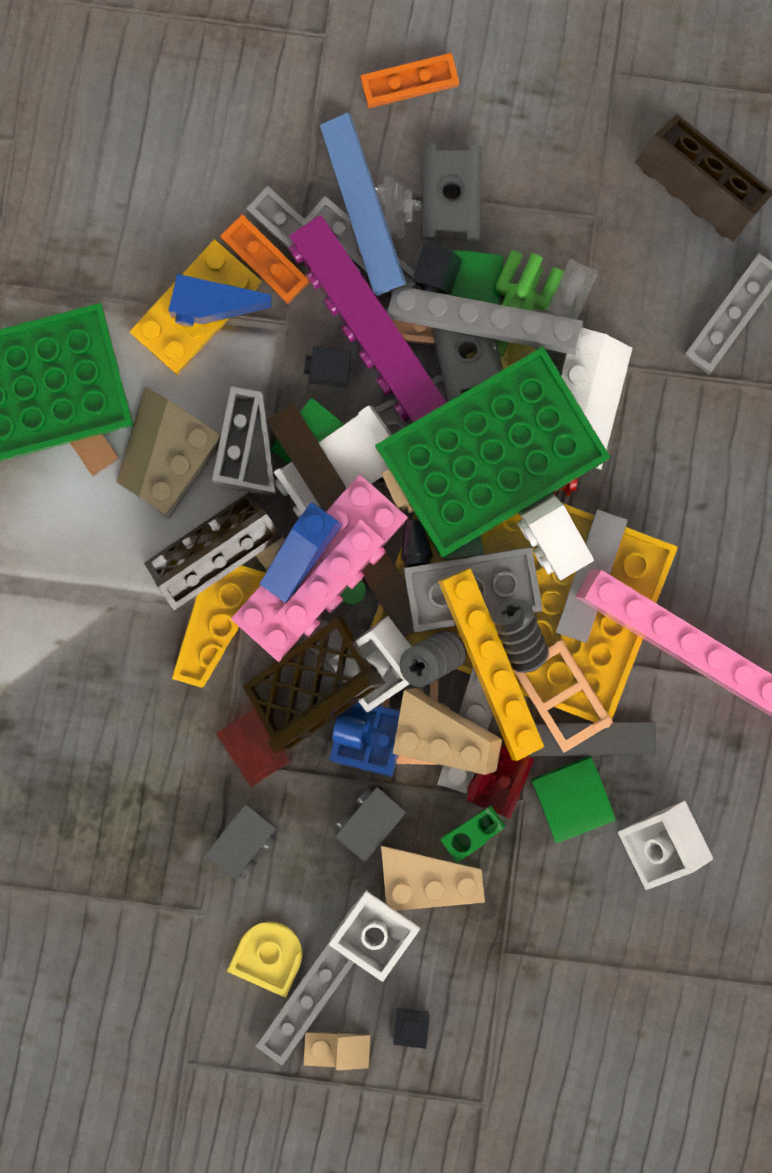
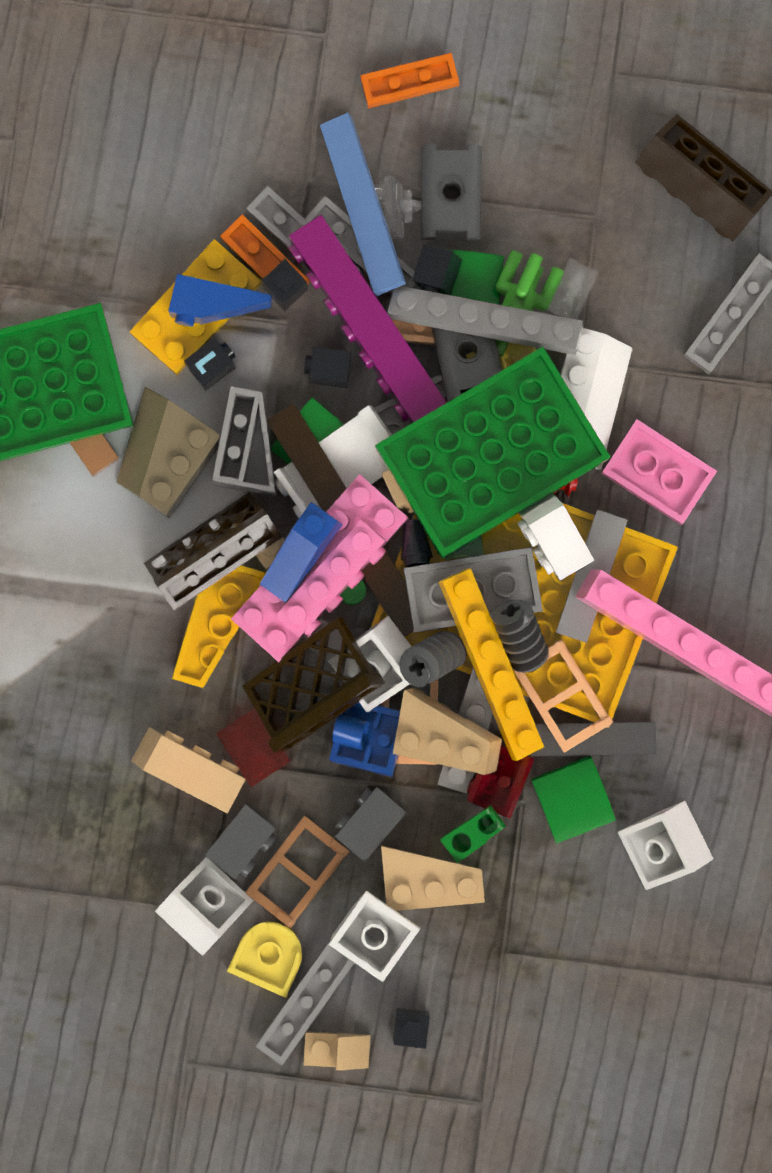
(189, 769): none -> tan wedge
(204, 906): none -> white slope
(211, 363): none -> black brick
(284, 285): none -> black brick
(341, 850): none -> medium nougat window
(659, 472): none -> bright pink plate

